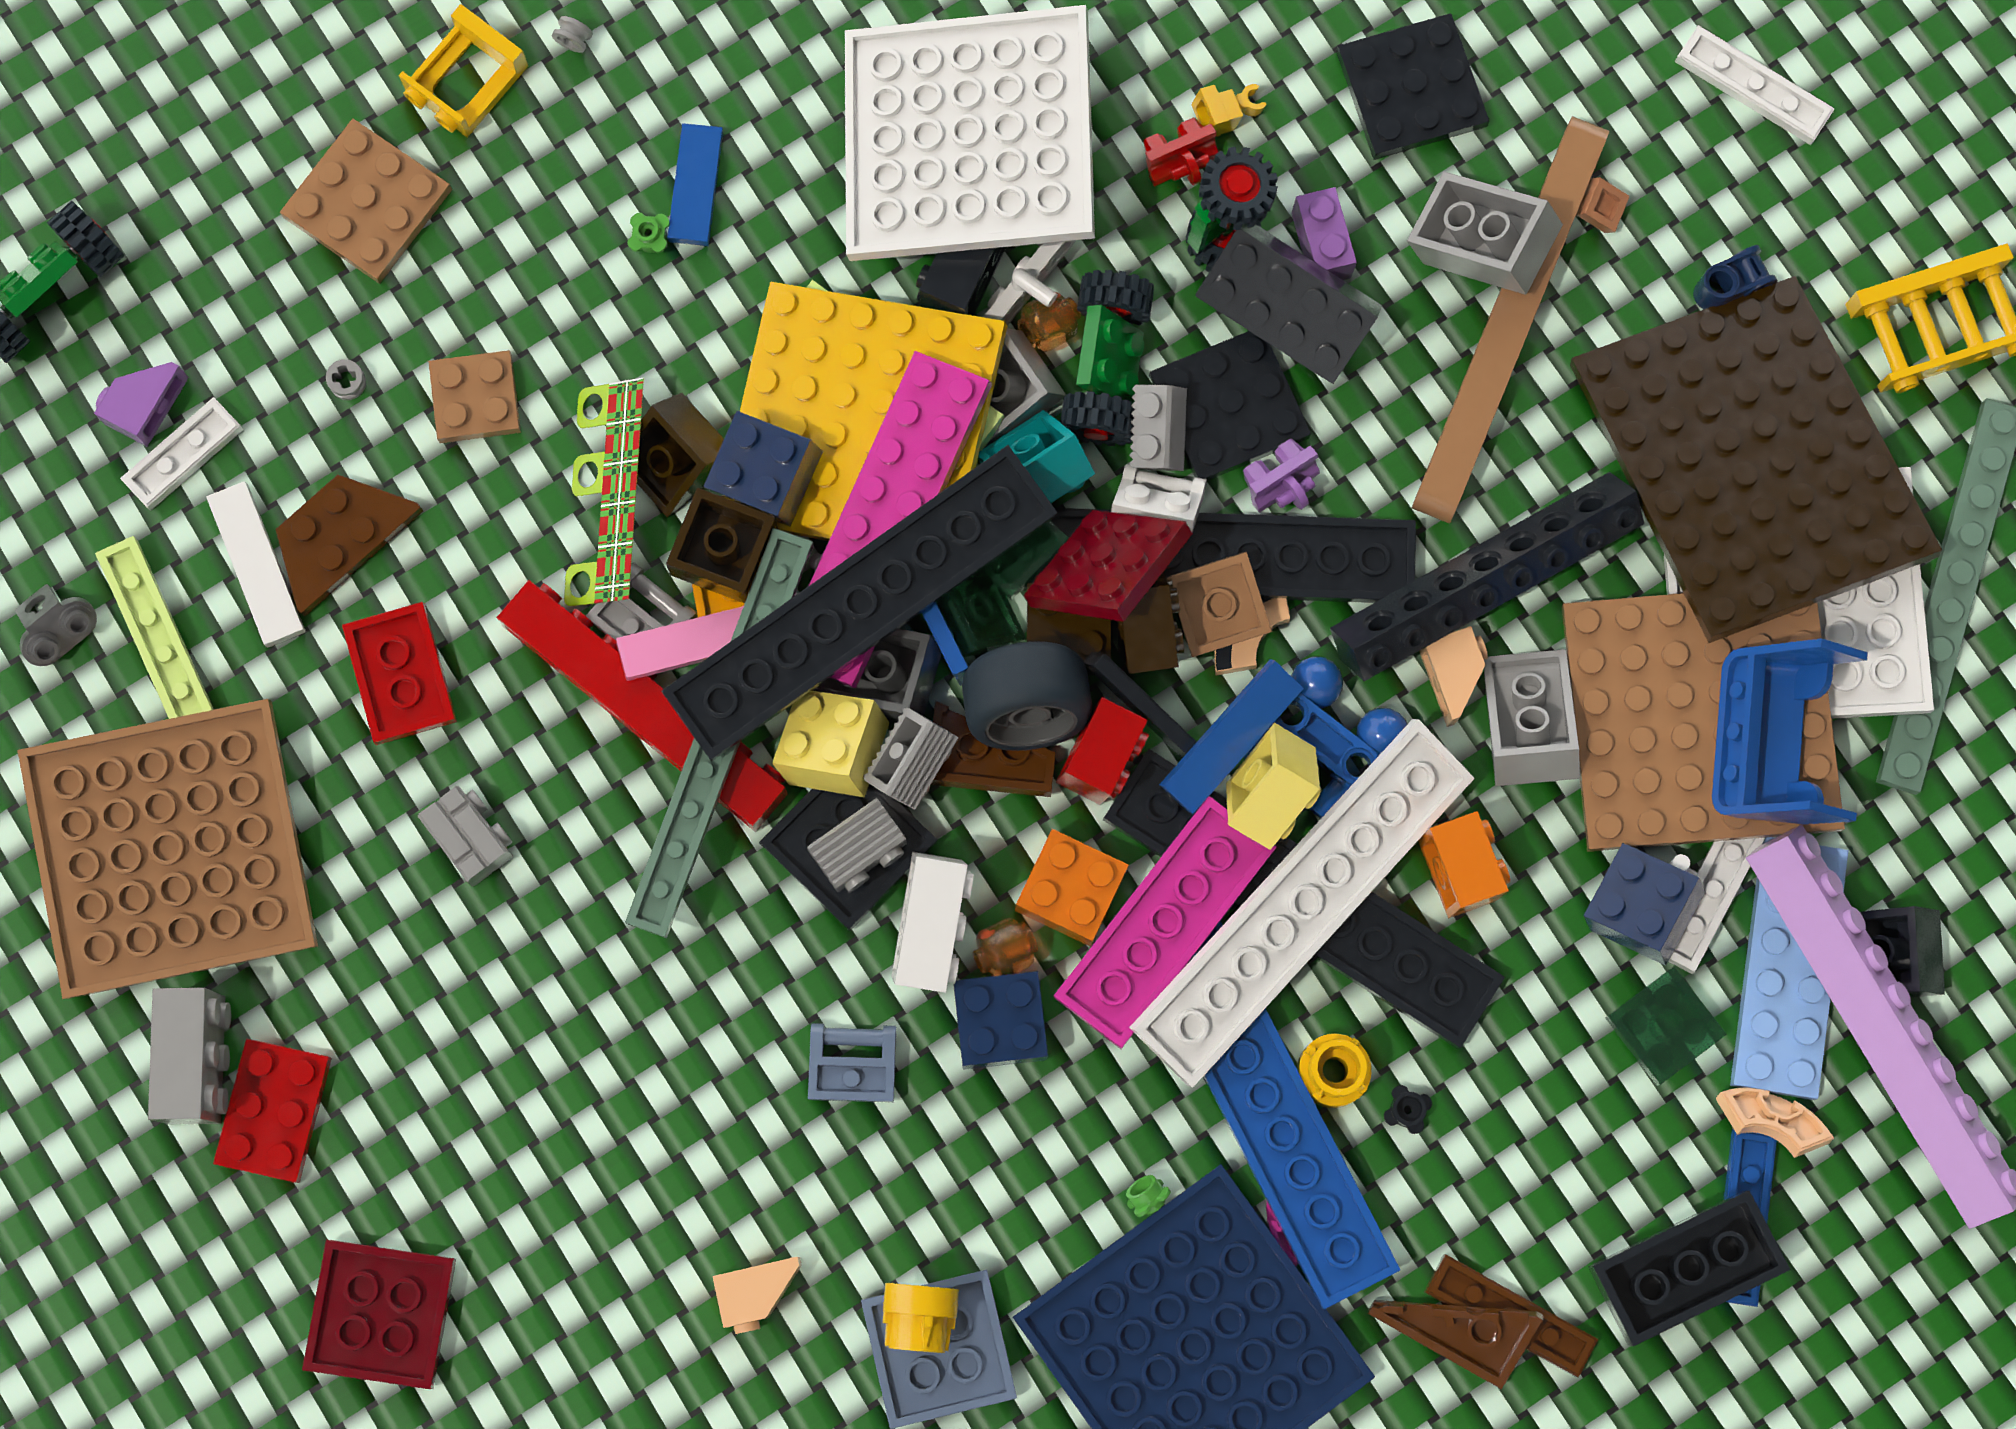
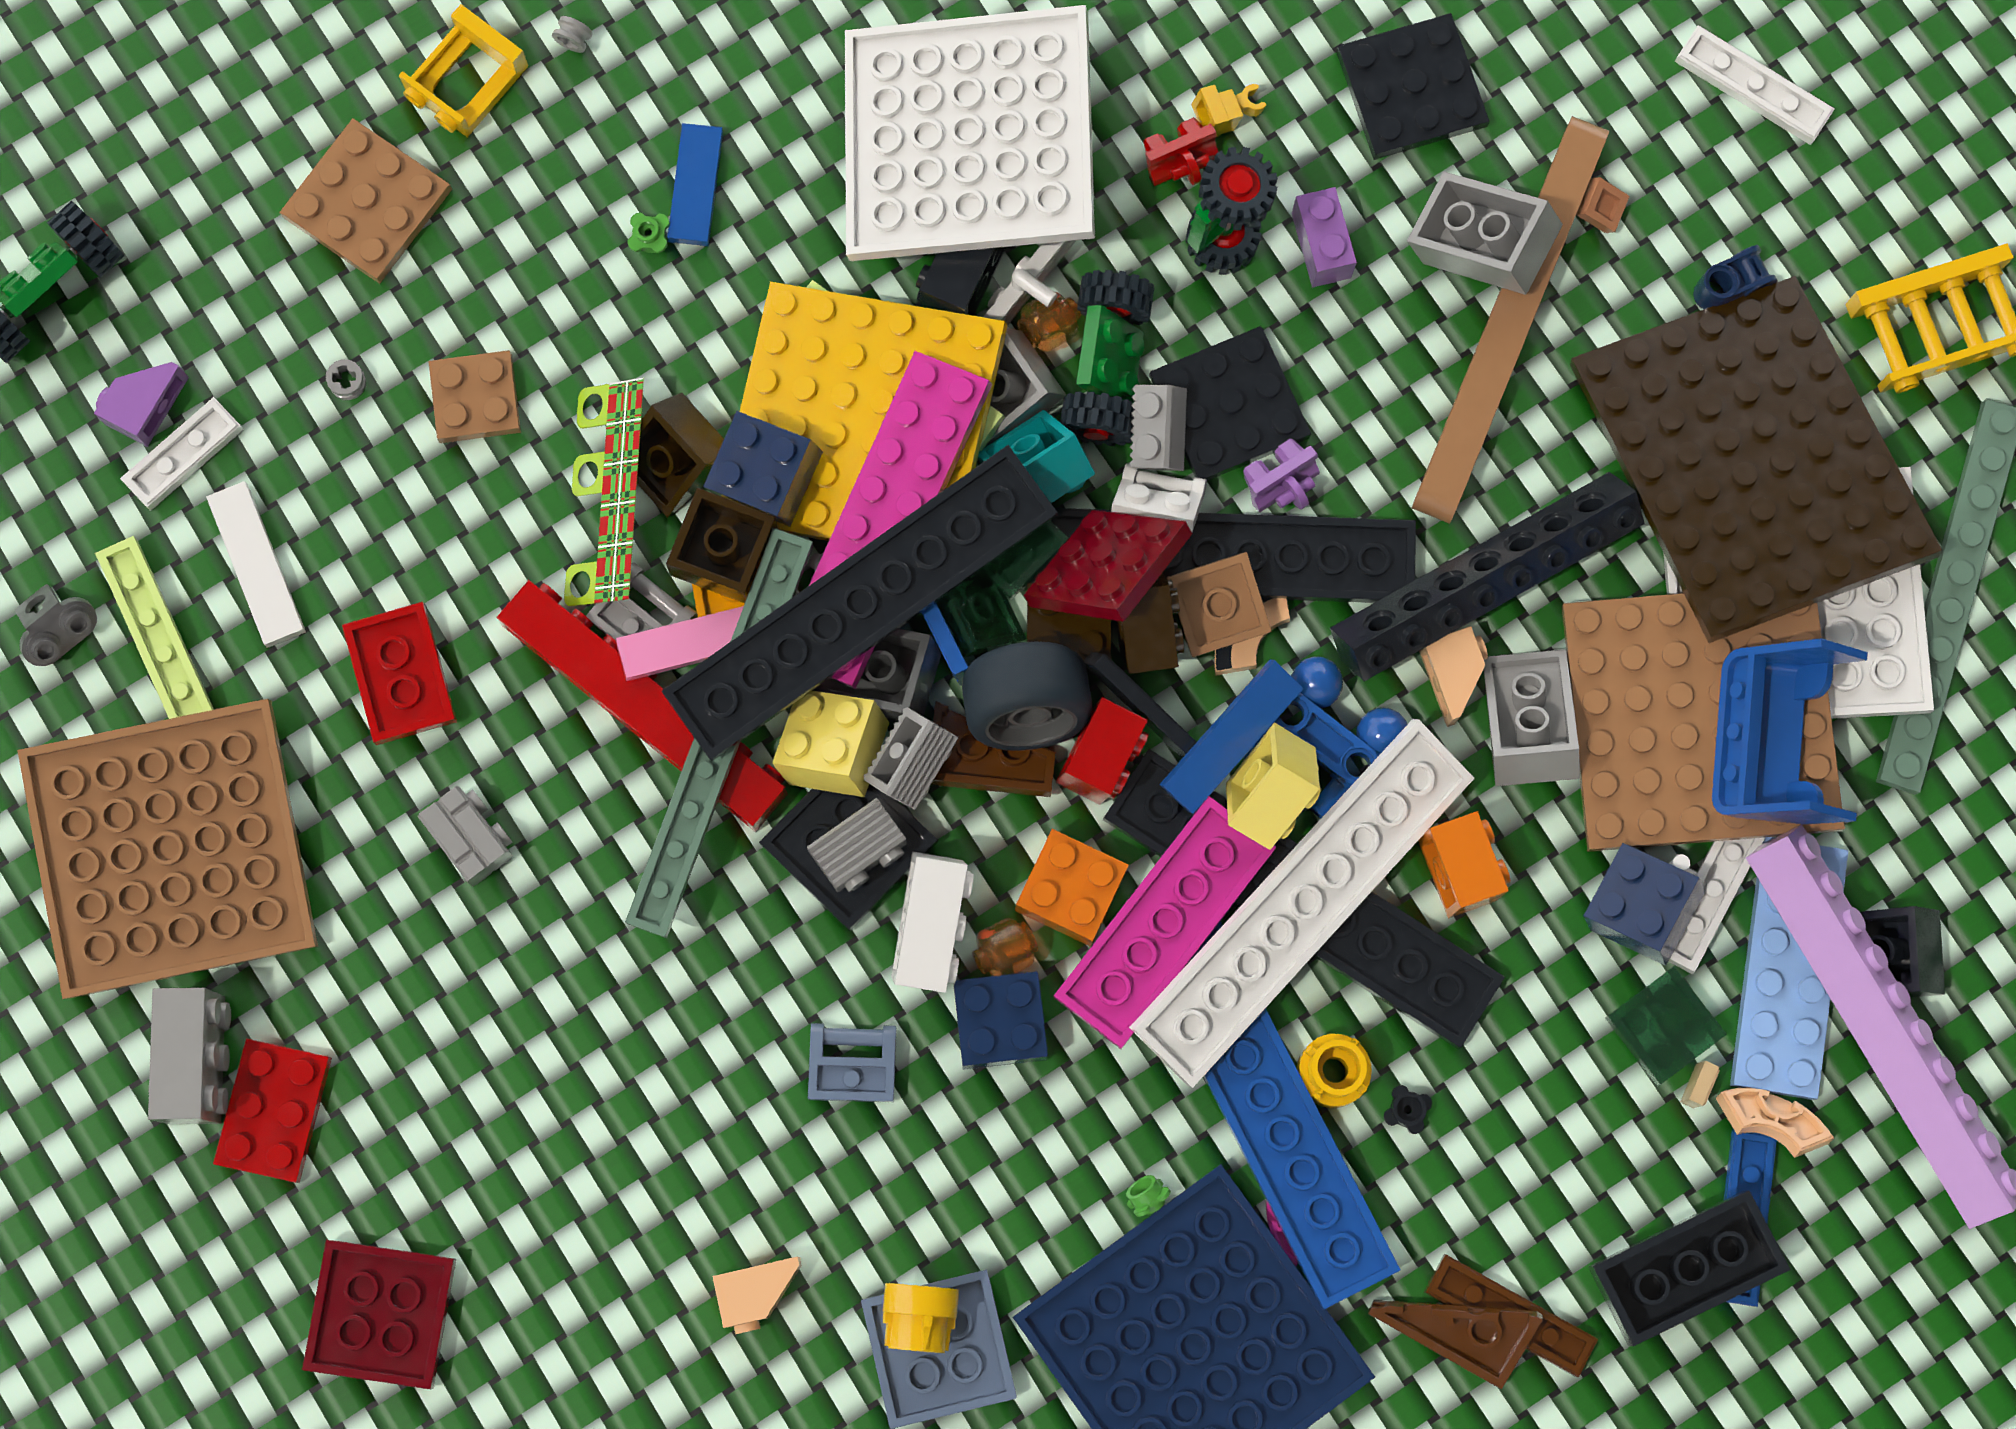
(338, 535): reddish brown wing -> none
(1289, 301): black brick -> none
(1700, 1084): none -> tan tile

